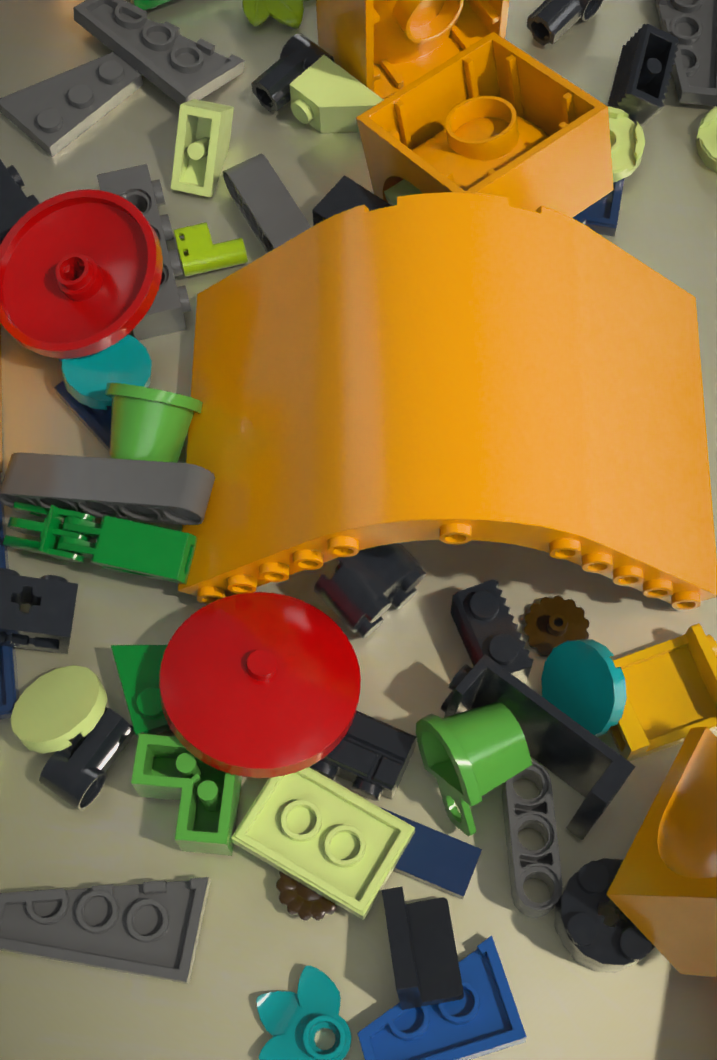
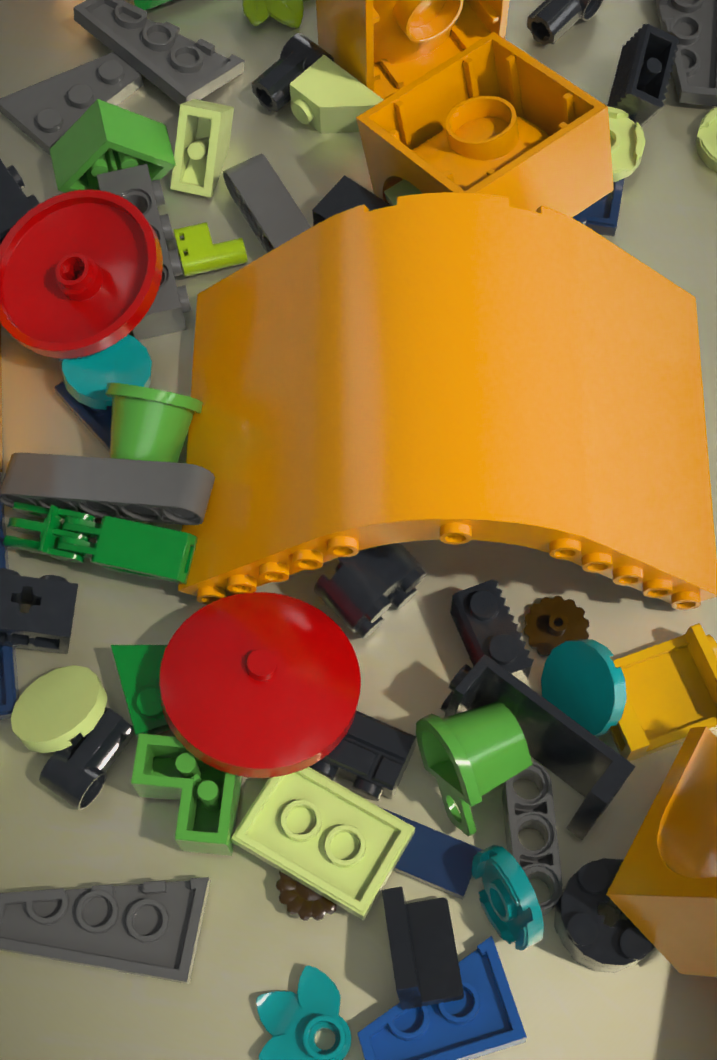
(109, 141): none -> bright green brick
(508, 897): none -> teal tile

